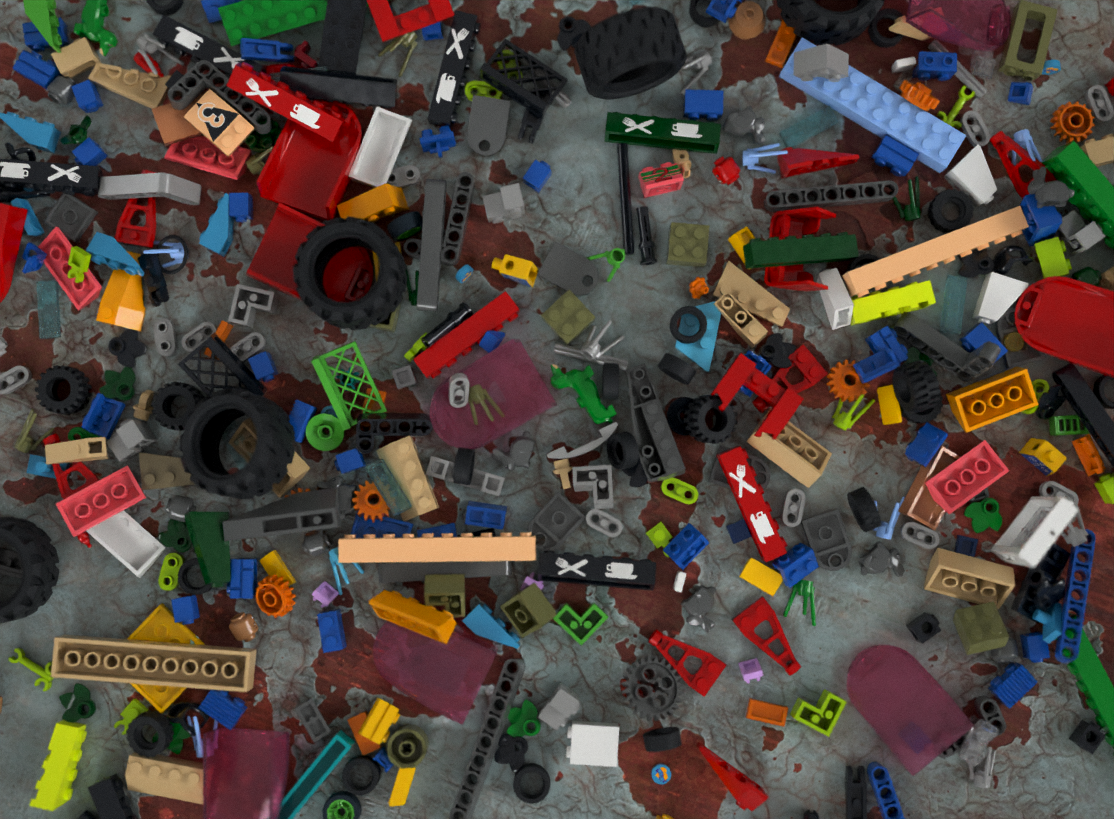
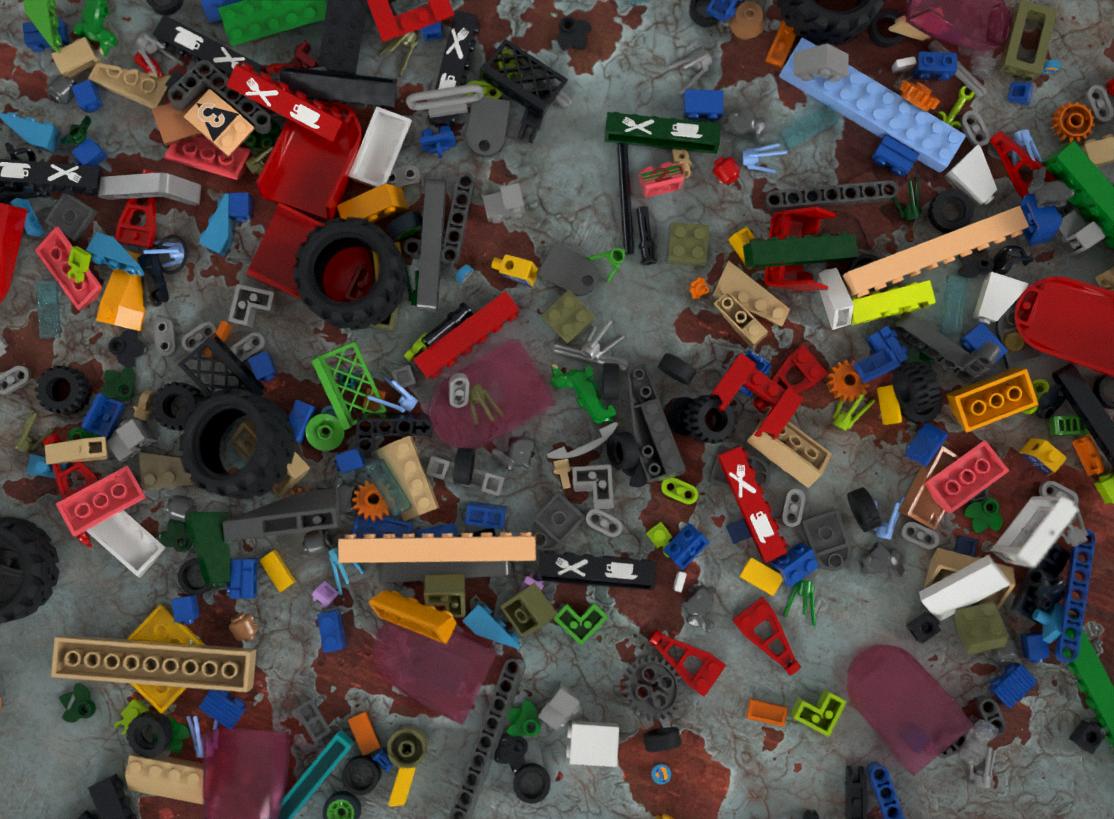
(33, 262): blue bracket -> none
(35, 69): blue brick -> none
(44, 673): lime bar -> none
(60, 766): neon yellow wedge -> none
(170, 571): lime plate -> none
(178, 712): black piece -> none
(265, 50): blue hinge -> none
(274, 596): orange gear -> none
(378, 721): yellow brick -> none
(406, 400): none -> light blue plant
(445, 100): none -> light grey bar
(491, 340): blue slope -> none
(537, 175): blue brick -> none
(630, 53): black tyre -> none
(688, 310): black tyre -> none
(701, 350): medium azure wing -> none
(743, 789): red wedge -> none
(750, 669): lavender tile -> none
(779, 351): black plate -> none
(805, 161): red wedge -> none
(963, 588): none -> white slope
(1052, 258): lime brick -> none
(1088, 276): dark green head -> none

